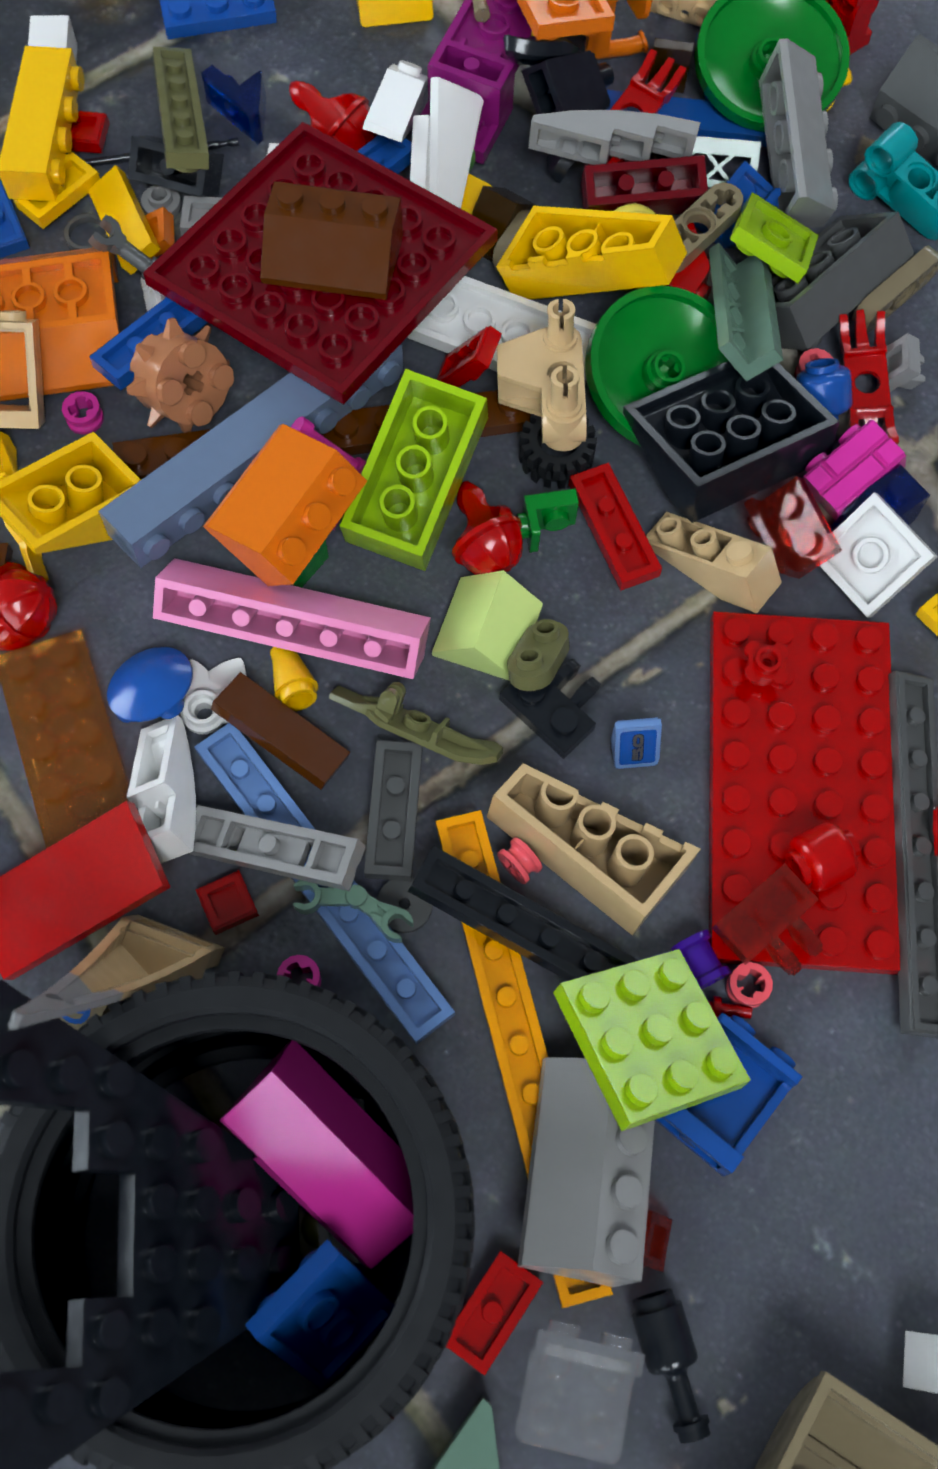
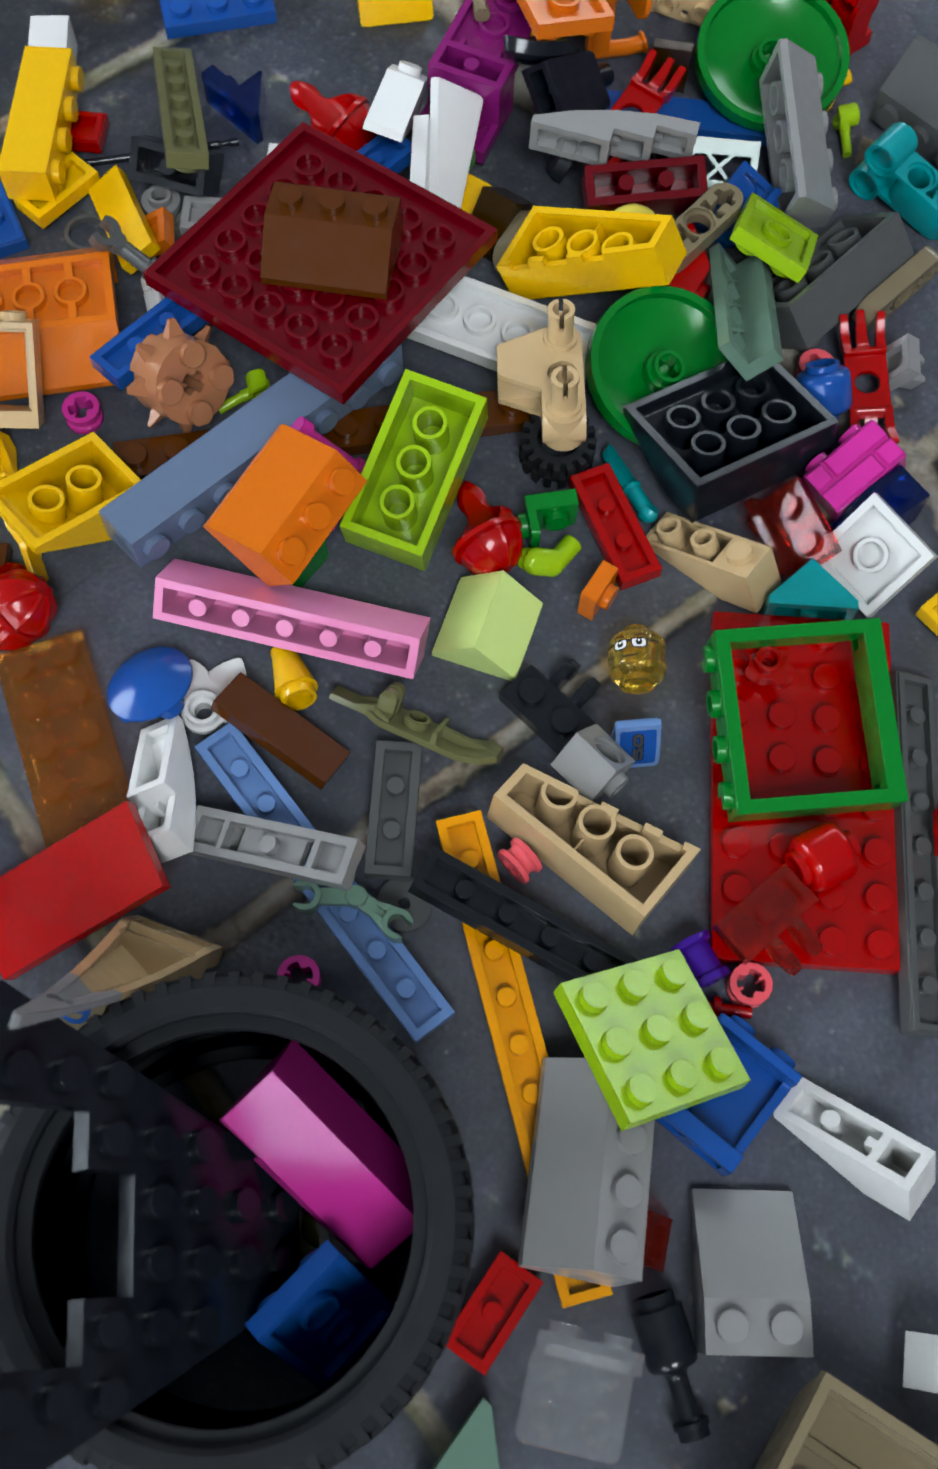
(227, 902): red tile -> none
(256, 384): none -> lime hand
(470, 358): red plate -> none
(538, 655): olive plate -> none
(547, 561): none -> lime arm
(594, 763): none -> light grey brick
(599, 591): none -> orange plate
(631, 487): none -> teal piece
(637, 659): none -> clear yellow head
(749, 1275): none -> light grey slope
(811, 594): none -> teal slope
(847, 117): none -> lime hand
(860, 1147): none -> white slope
(876, 709): none -> green window

